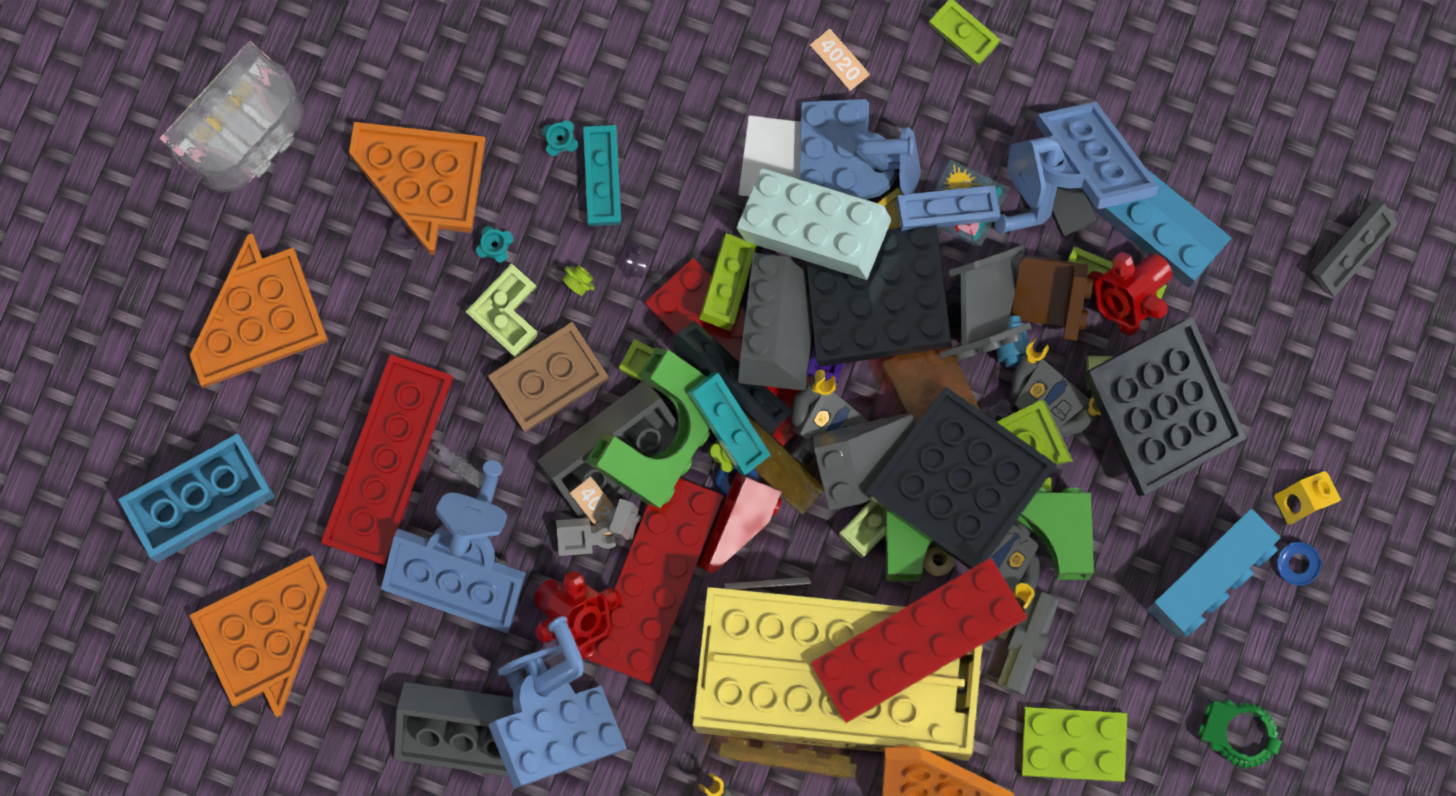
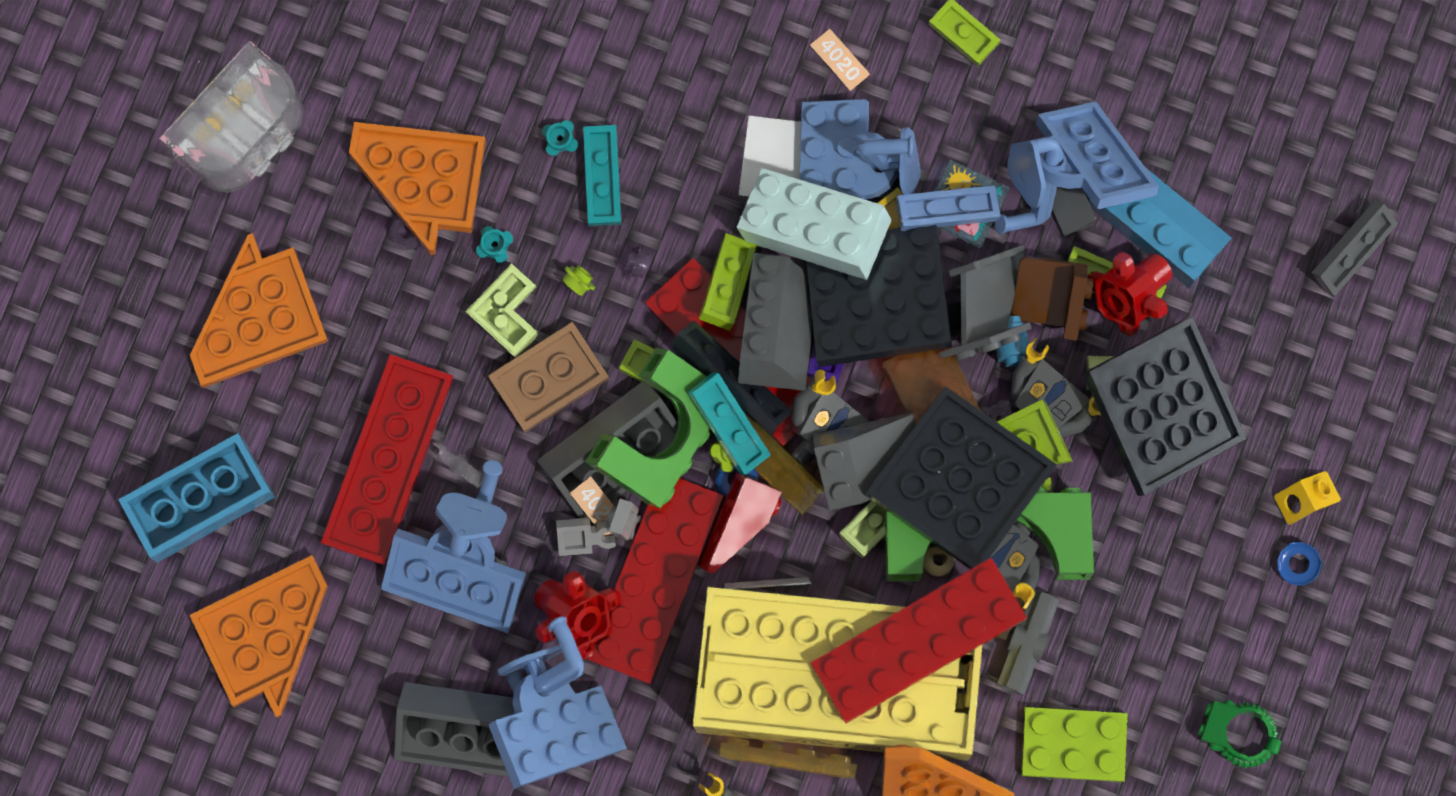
(1218, 569): dark azure brick -> none

